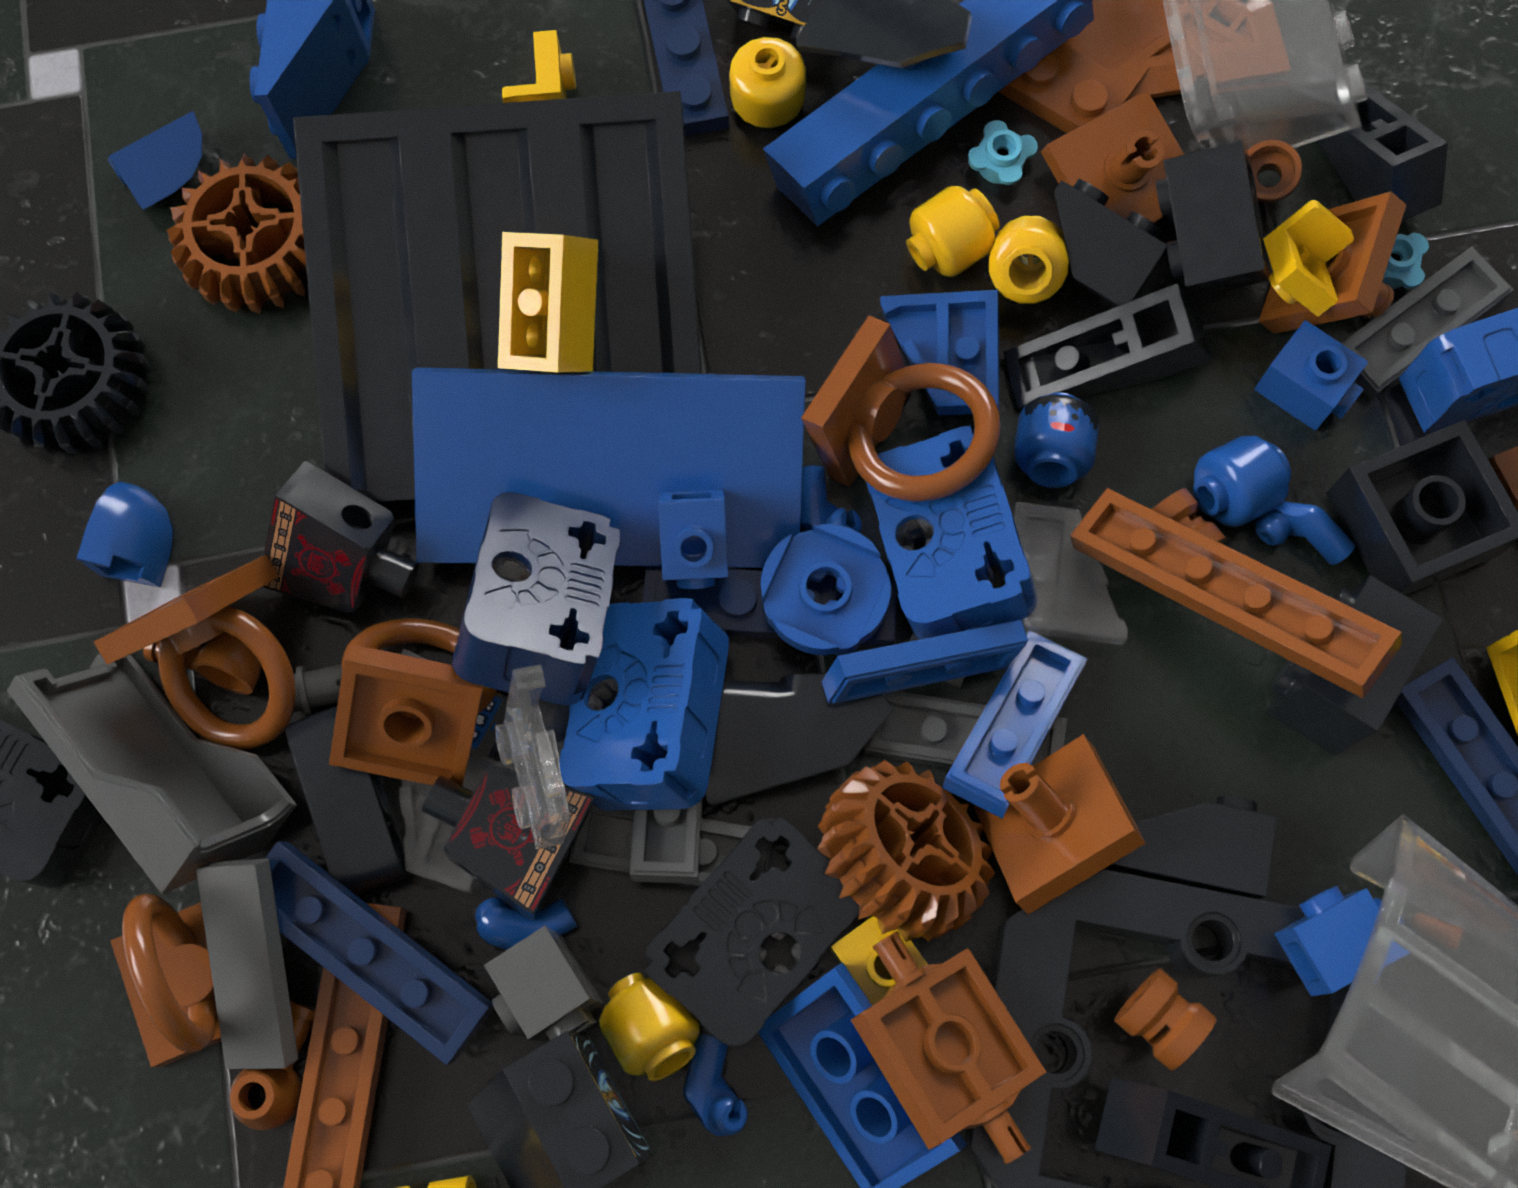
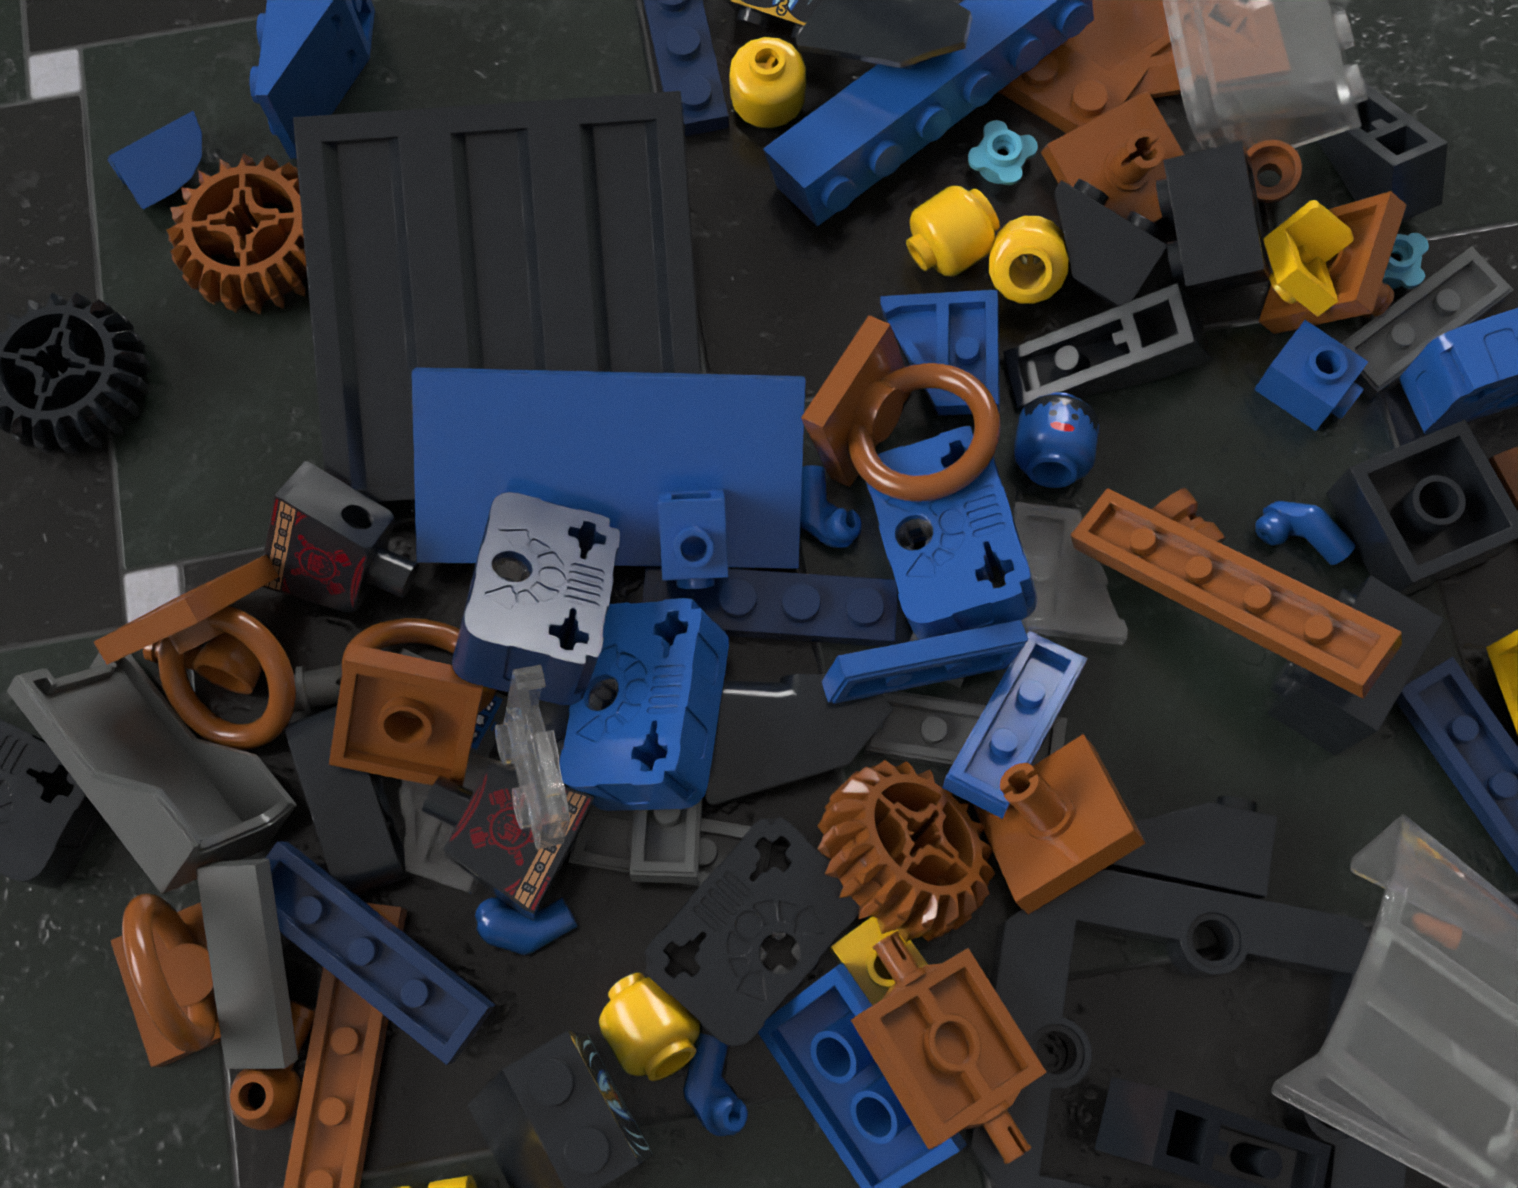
(128, 536): blue brick -> none
(543, 988): dark grey brick -> none
(547, 302): yellow brick -> none
(553, 72): yellow bracket -> none
(839, 624): blue plate -> none
(1165, 1020): dark orange wheel -> none
(1242, 480): blue head -> none
(1330, 938): blue brick -> none

